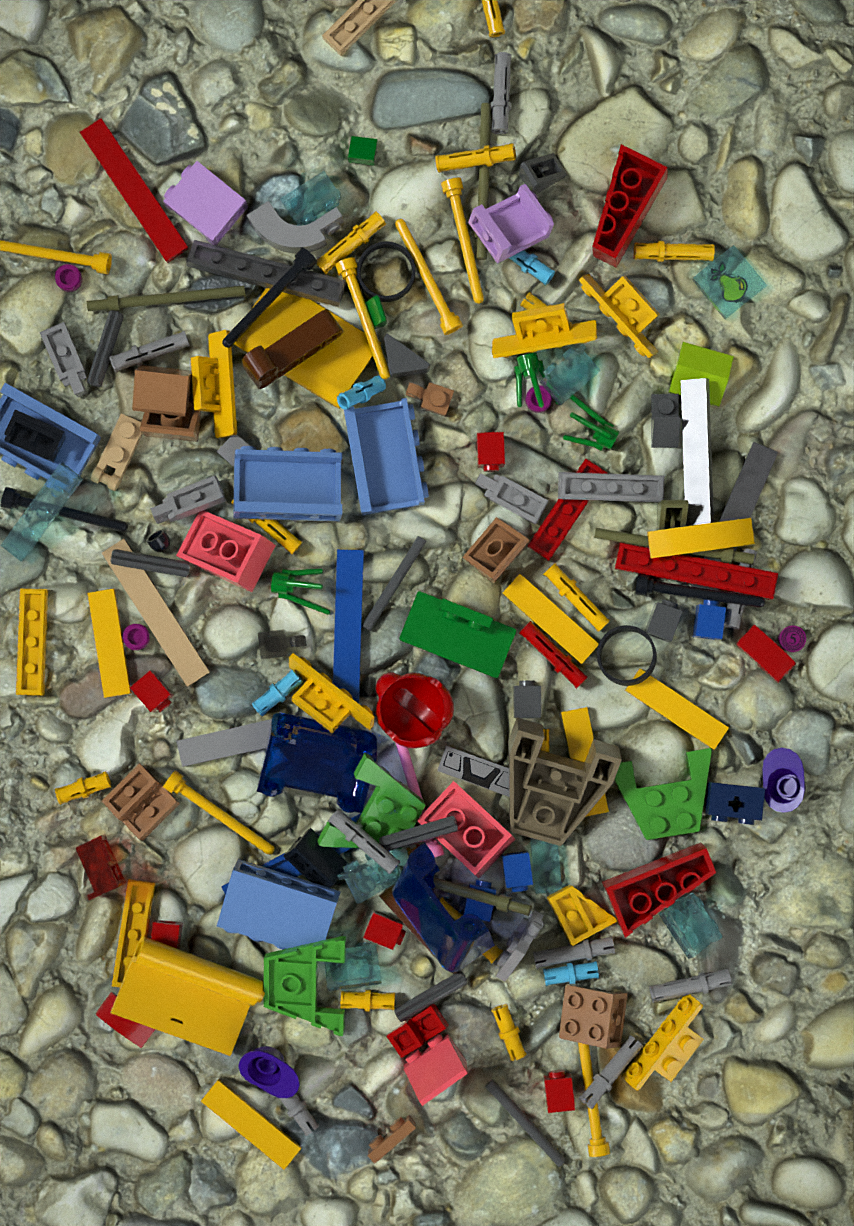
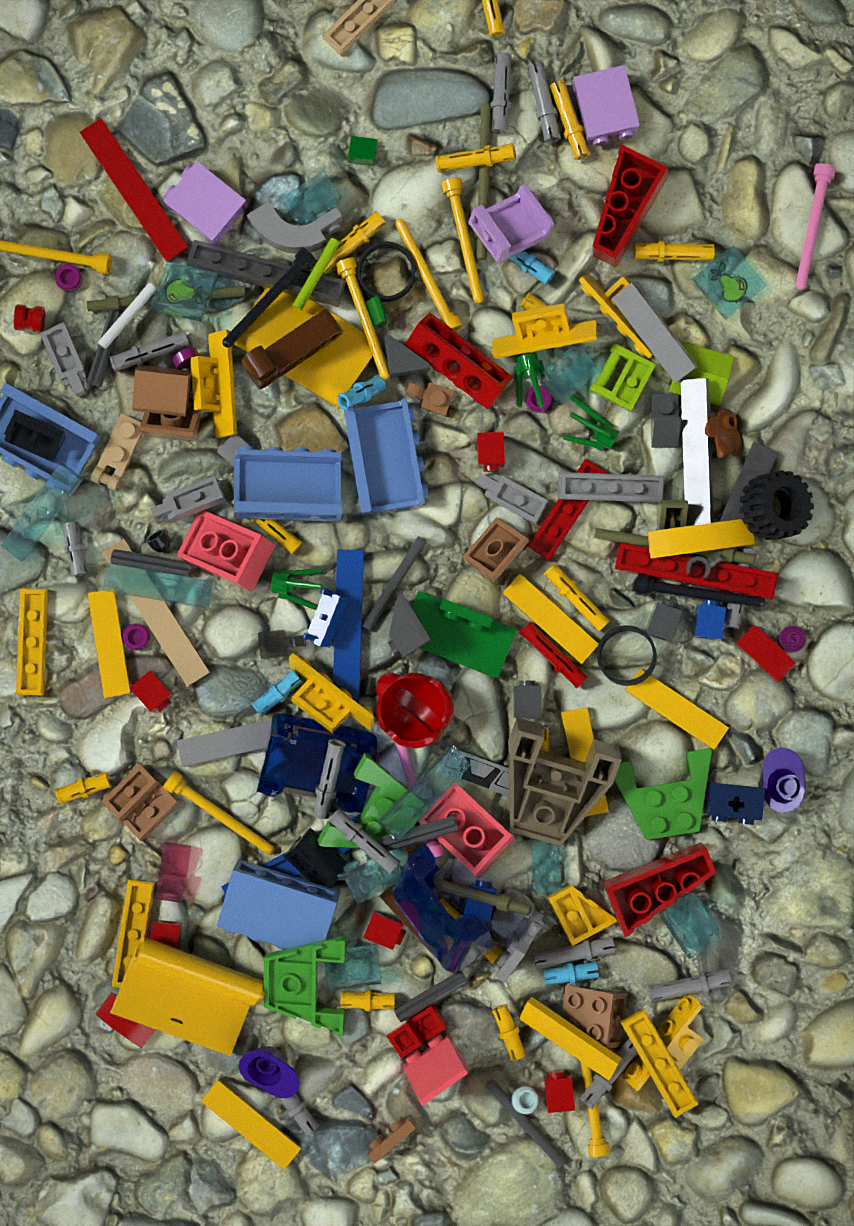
(14, 499): black piece -> none
(29, 318): none -> red wheel
(75, 548): none -> light grey pin
(100, 866): clear red panel -> none
(126, 316): none -> white bar
(157, 585): none -> clear light blue tile
(173, 872): none -> clear pink slope
(183, 358): none -> magenta tile
(184, 291): none -> clear light blue tile
(316, 274): none -> lime bar
(326, 789): none -> light grey pin
(327, 618): none -> hinge
(406, 630): none -> dark grey slope
(424, 793): none -> clear light blue tile
(443, 347): none -> red brick
(517, 871): blue brick -> none
(525, 1100): none -> light aqua plate
(541, 172): dark grey slope -> none
(546, 112): none -> light grey pin
(570, 1038): none -> yellow tile
(573, 129): none -> yellow pin
(606, 105): none -> lavender panel
(630, 381): none -> lime plate
(654, 332): none -> light grey tile
(659, 1063): none -> yellow tile
(709, 563): none -> dark grey piece
(724, 430): none -> dark orange plate
(794, 504): none -> black tyre
(823, 175): none -> bright pink piece

